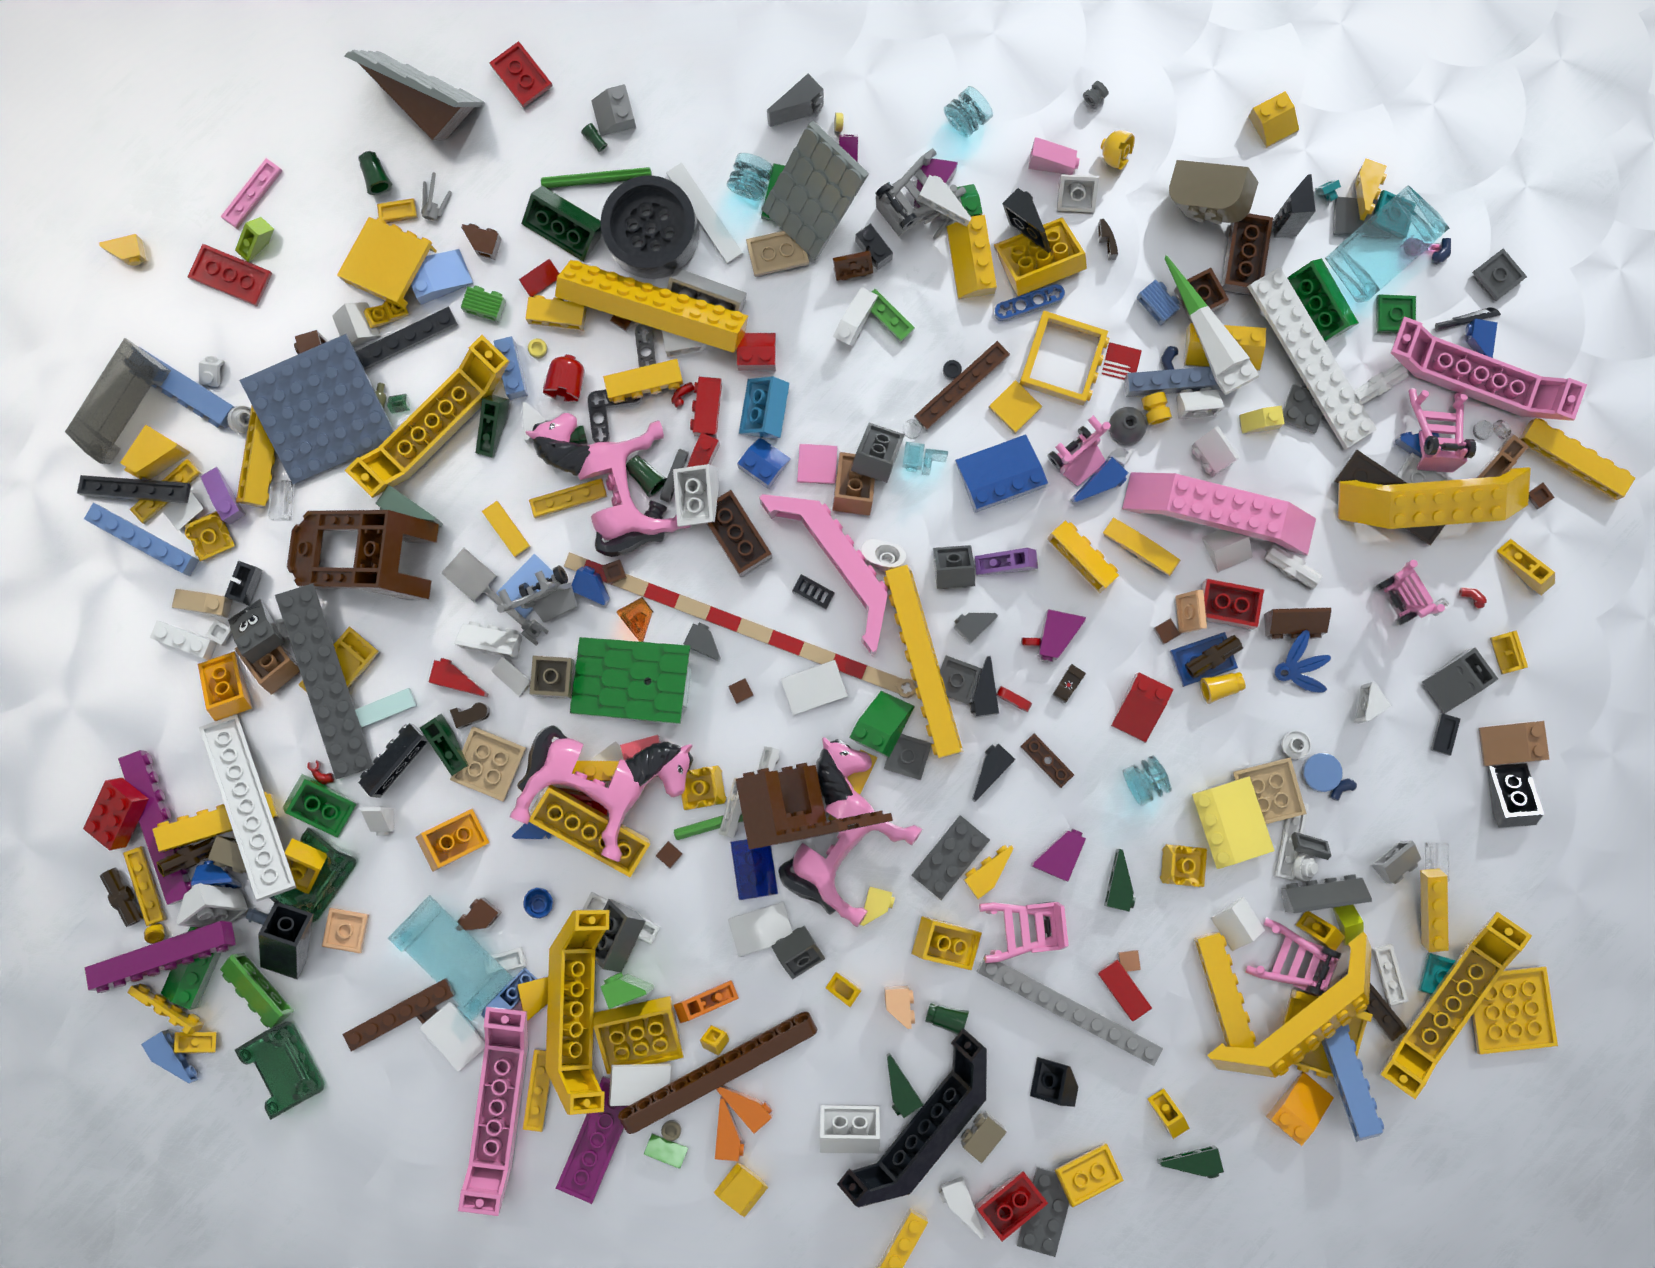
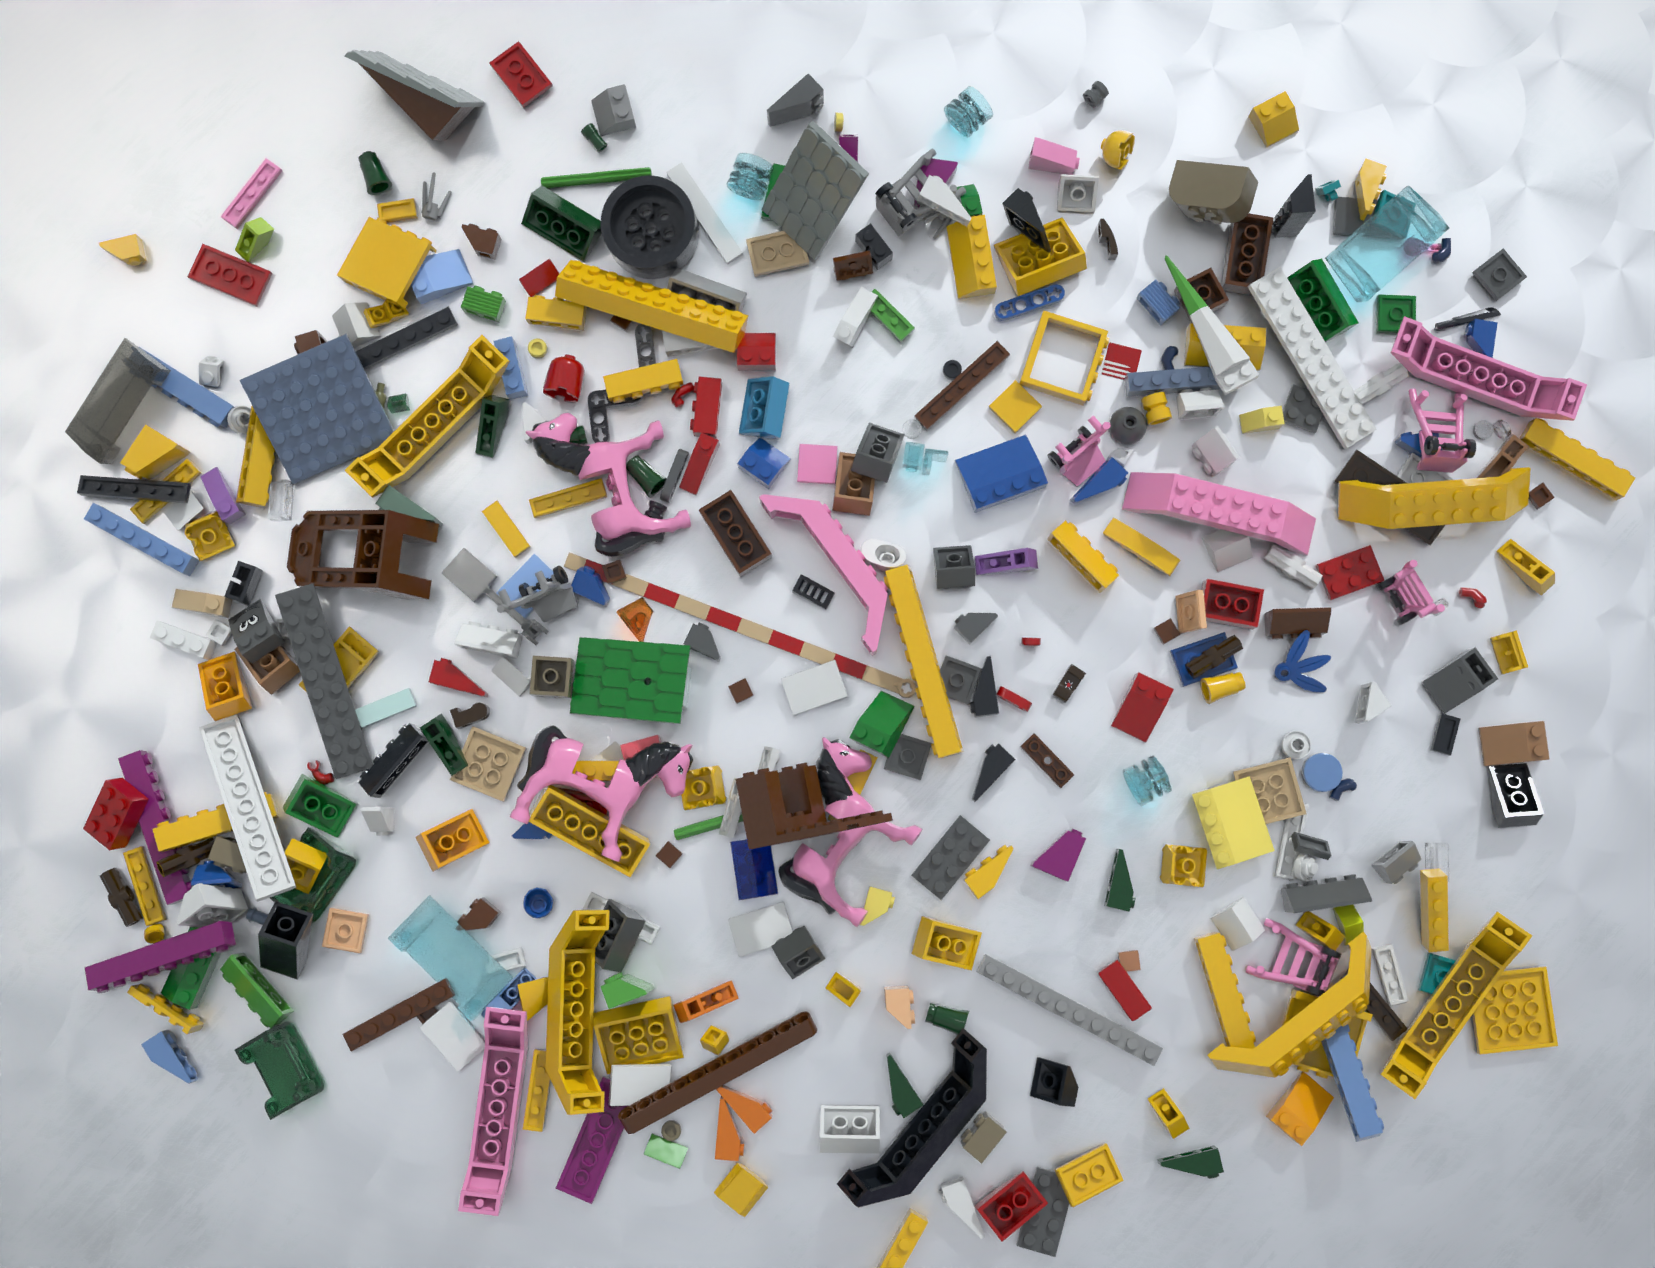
(195, 1042): yellow plate -> none
(696, 494): white slope -> none
(1054, 927): bright pink hand -> none
(1057, 633): magenta slope -> none
(1350, 572): none -> red plate

